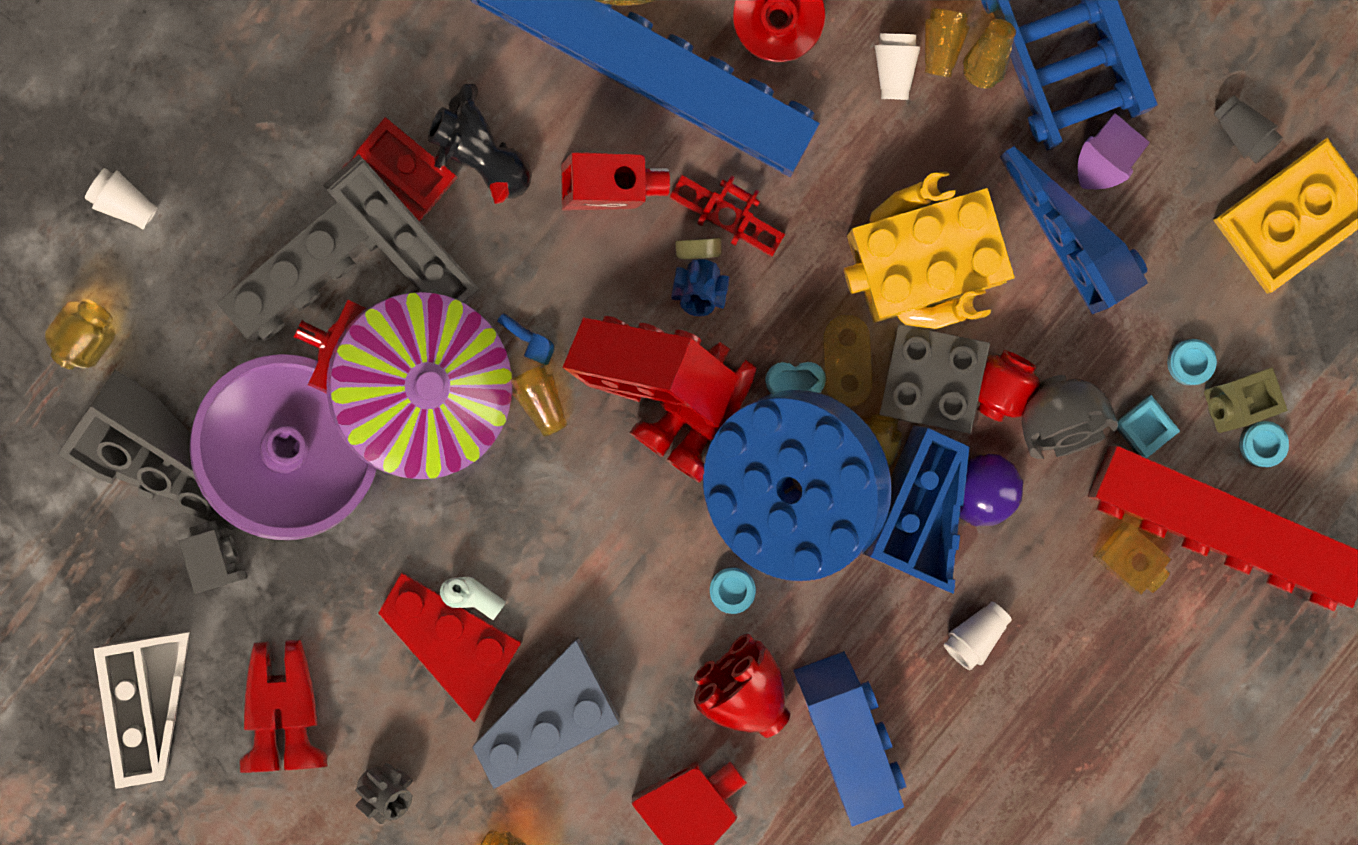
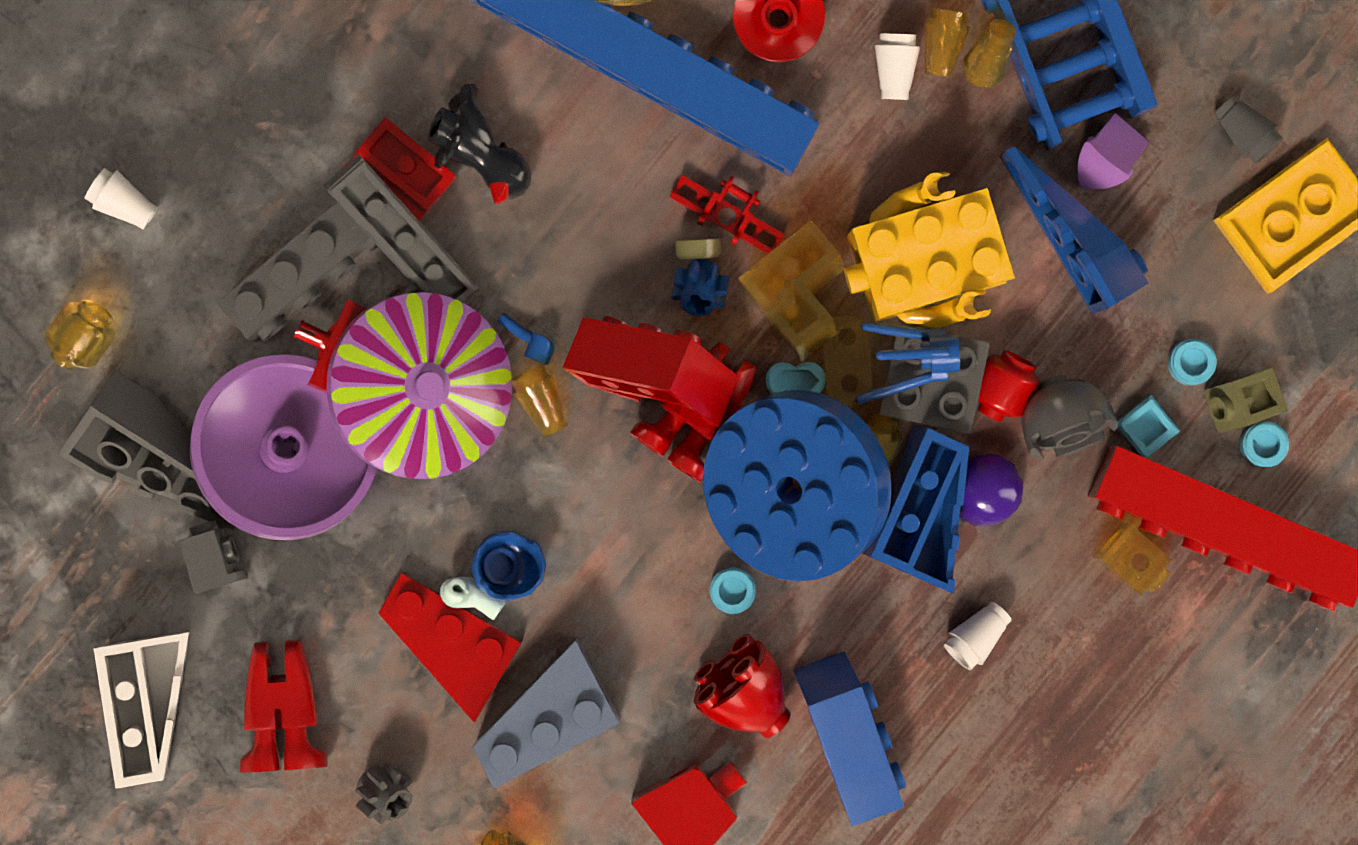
(508, 566): none -> blue hair
(591, 185): red torso -> none
(785, 287): none -> clear yellow brick
(938, 353): none -> blue plant

